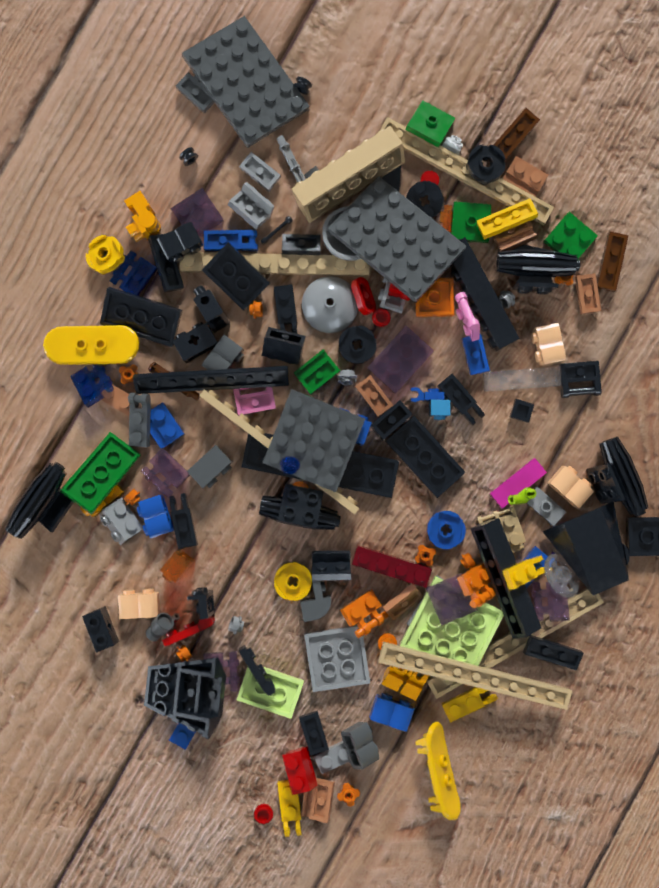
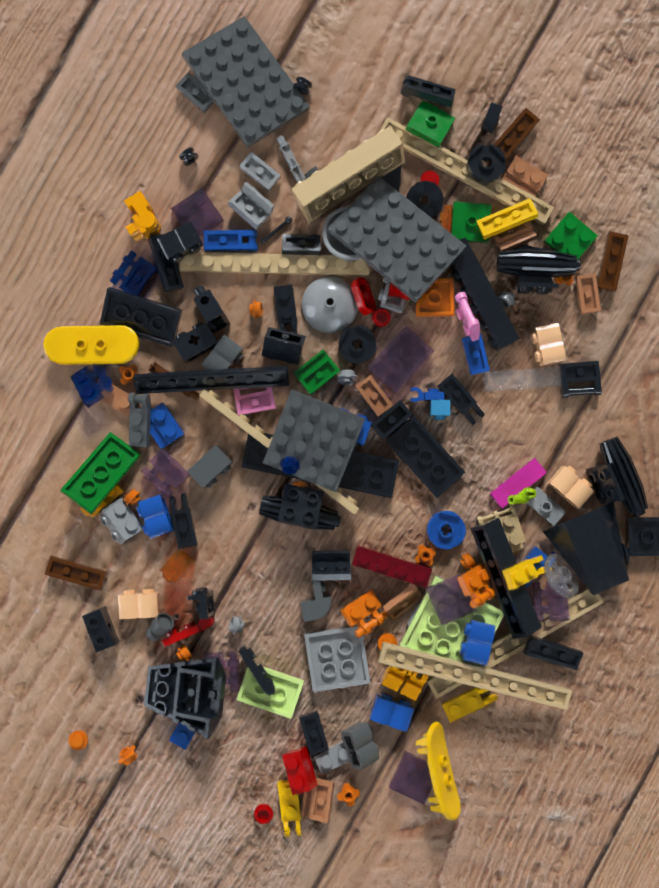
(41, 503): black plate -> none
(76, 573): none -> reddish brown plate
(78, 740): none -> orange plate
(111, 260): yellow plate -> none
(127, 755): none -> orange plate
(235, 276): black plate -> none
(282, 579): yellow plate -> none
(412, 778): none -> clear purple plate
(427, 91): none -> black plate
(453, 144): white plate -> none
(478, 641): none -> blue brick
(491, 117): none -> black piece
(521, 410): black plate -> none

